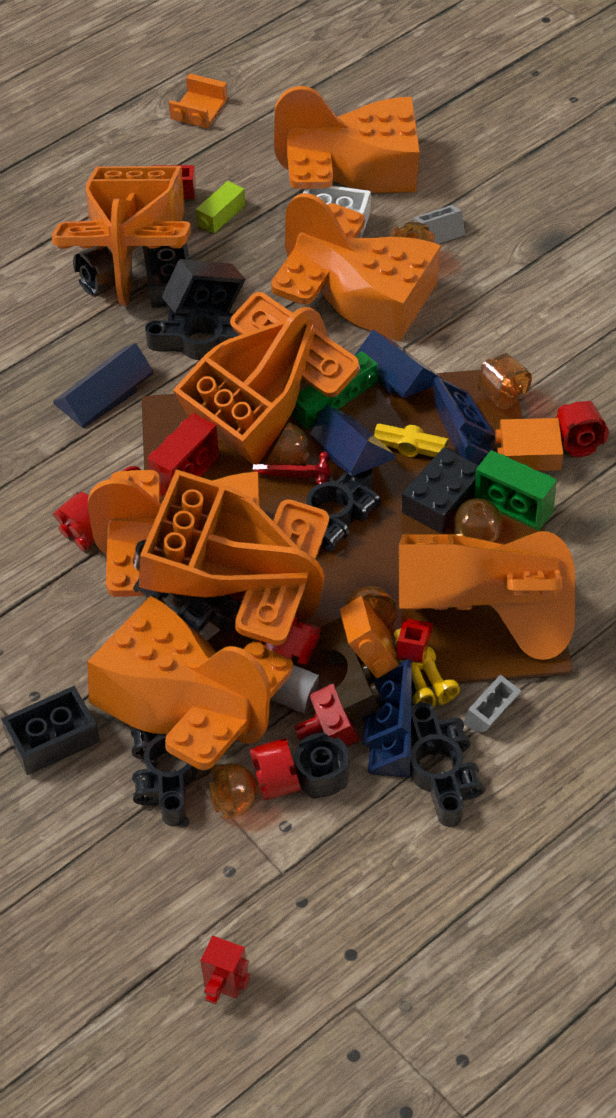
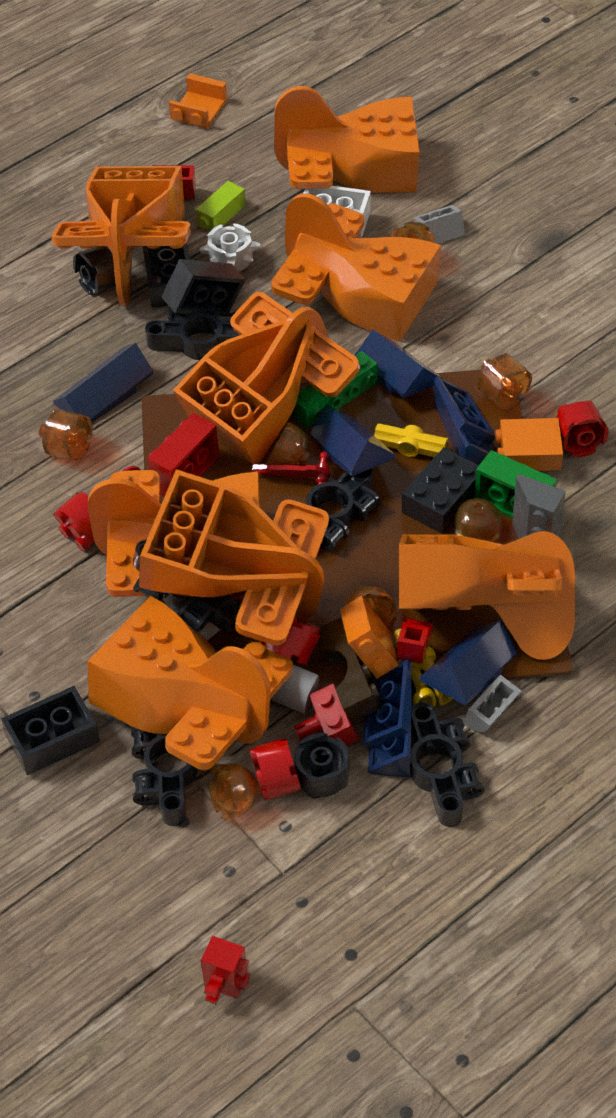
(66, 434): none -> clear orange brick
(230, 246): none -> white brick
(472, 662): none -> dark blue slope
(537, 507): none -> dark grey slope

